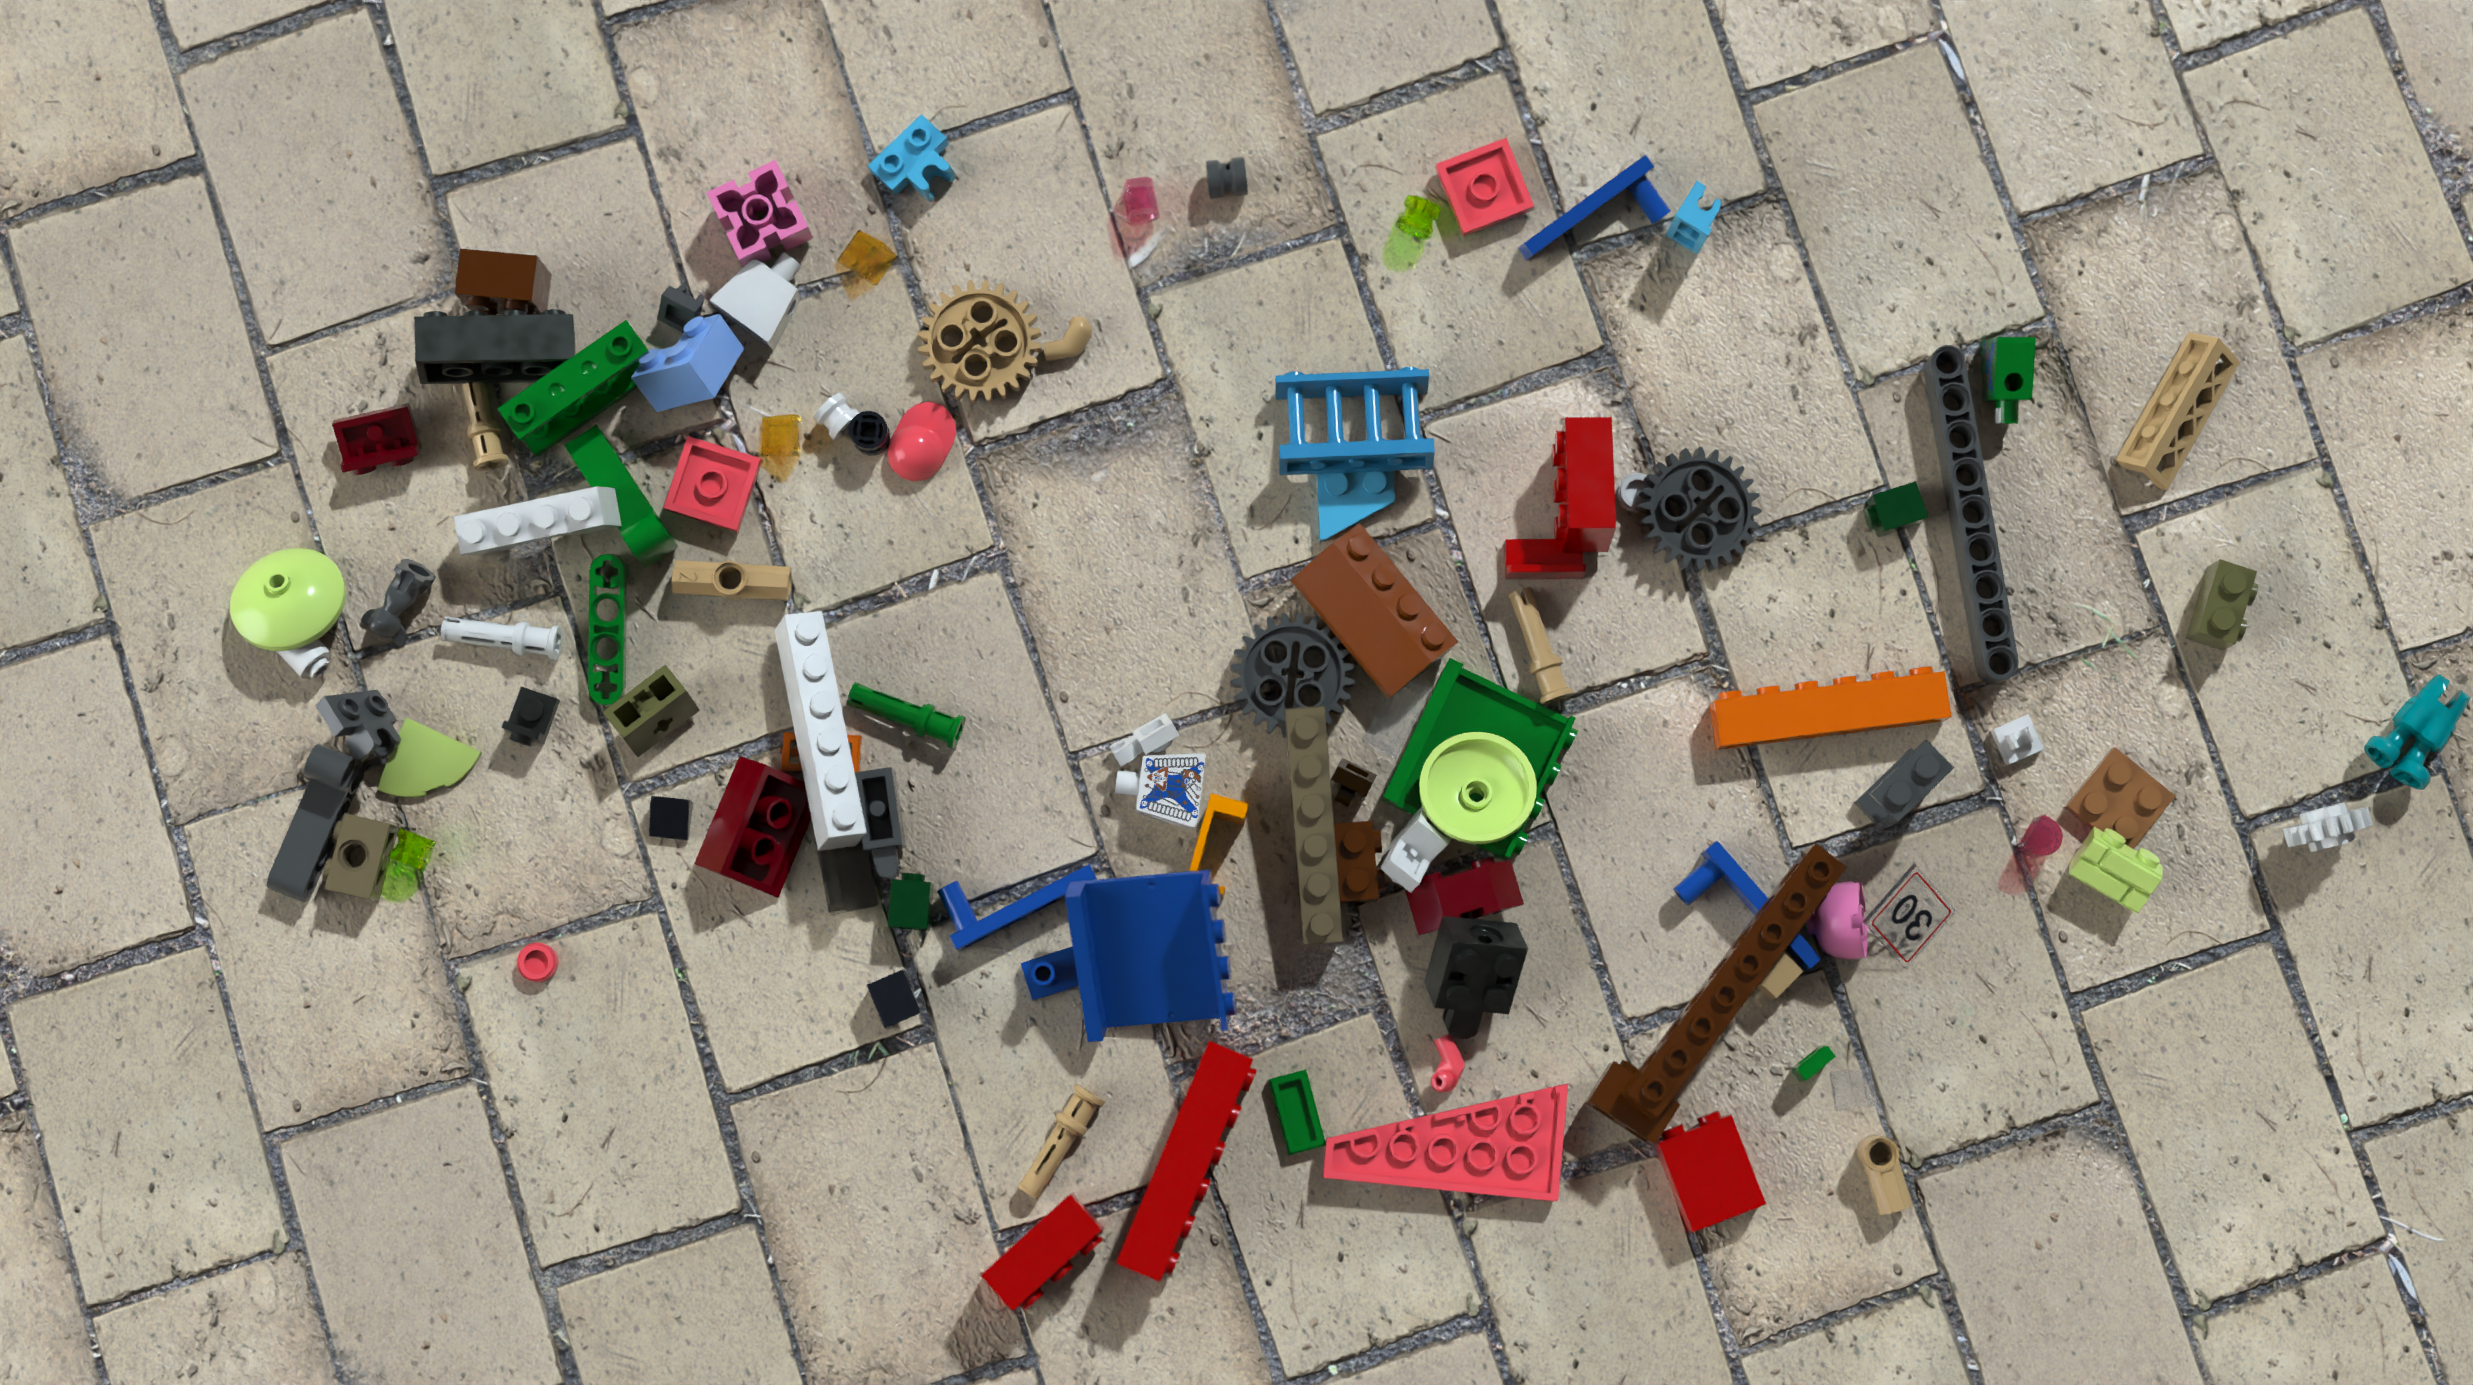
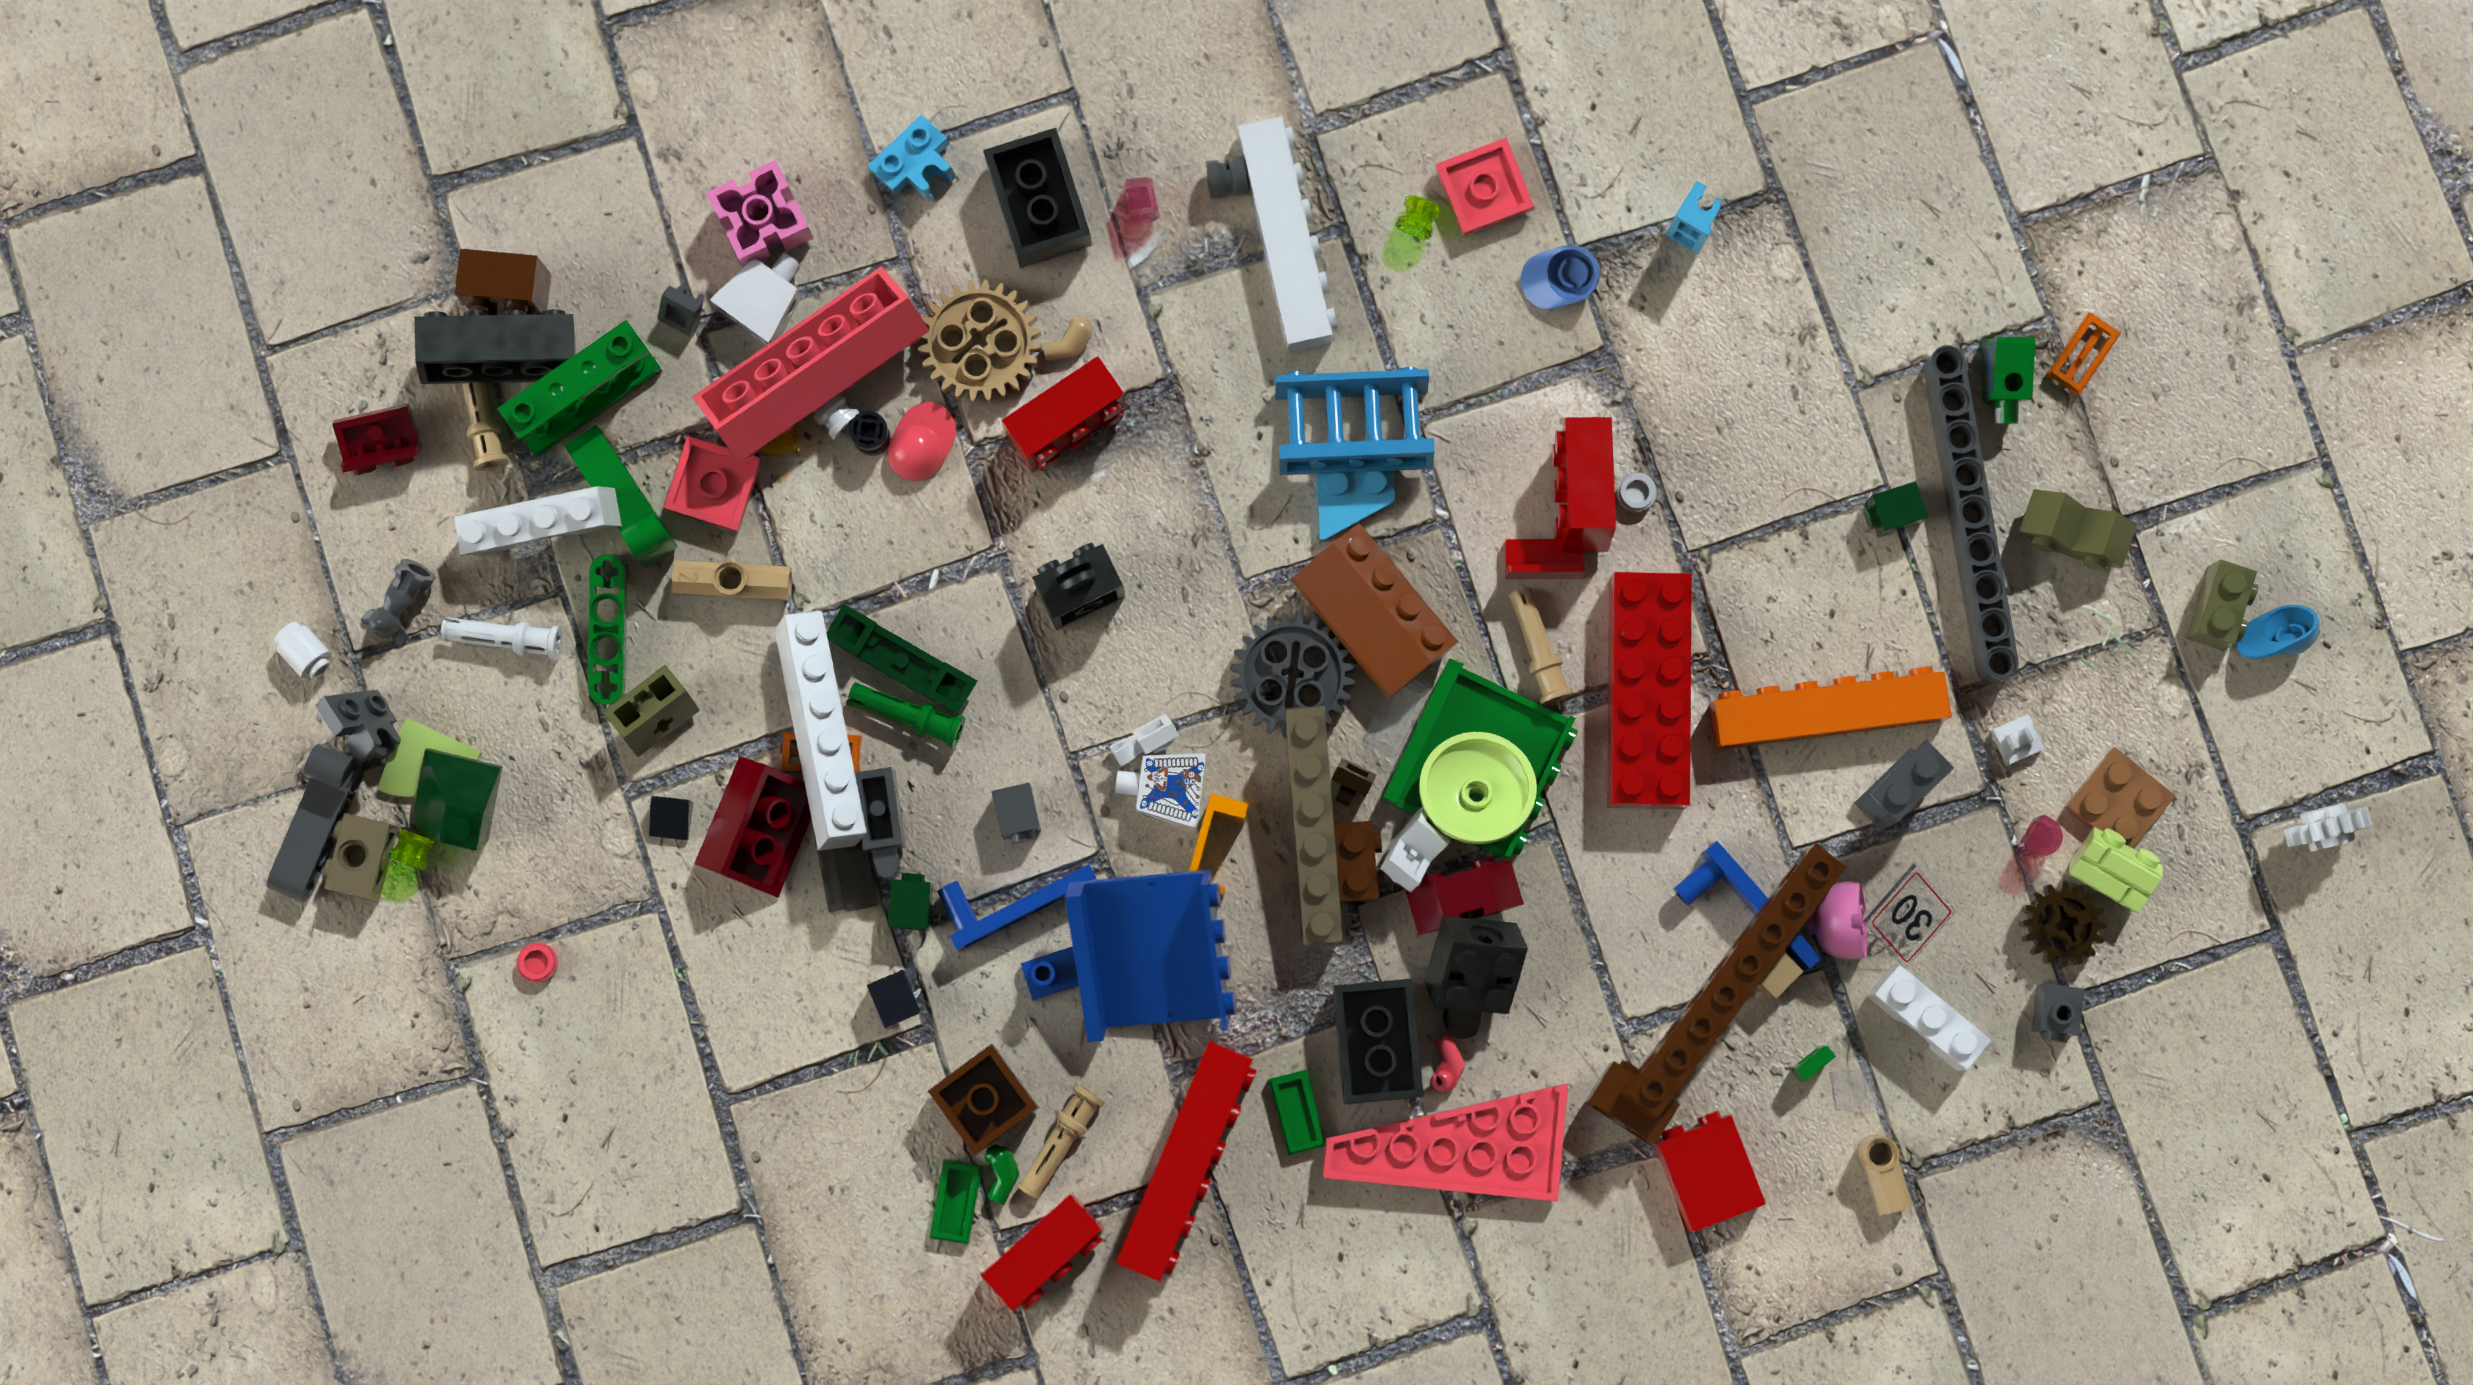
(295, 611): yellowish green dish -> none
(456, 799): none -> dark green slope
(531, 717): pearl dark grey bracket -> none
(692, 367): light blue brick -> none
(811, 364): none -> coral brick
(867, 257): clear yellow slope -> none
(900, 659): none -> dark green slope
(956, 1201): none -> green tile
(983, 1099): none -> reddish brown brick
(1005, 1170): none -> green arm
(1016, 813): none -> dark grey brick
(1038, 197): none -> pearl dark grey brick
(1065, 415): none -> red brick
(1078, 585): none -> pearl dark grey brick
(1285, 234): none -> white brick
(1378, 1041): none -> pearl dark grey brick
(1560, 276): none -> medium blue cap
(1631, 178): blue piece -> none
(1649, 690): none -> red brick
(1721, 534): dark grey gear -> none
(1937, 1022): none -> white arch
(2057, 1011): none -> dark grey brick
(2058, 910): none -> dark brown gear
(2065, 380): none -> orange tile
(2087, 534): none -> olive brick
(2176, 403): tan fence -> none
(2280, 631): none -> dark azure cap
(2430, 725): teal piece -> none

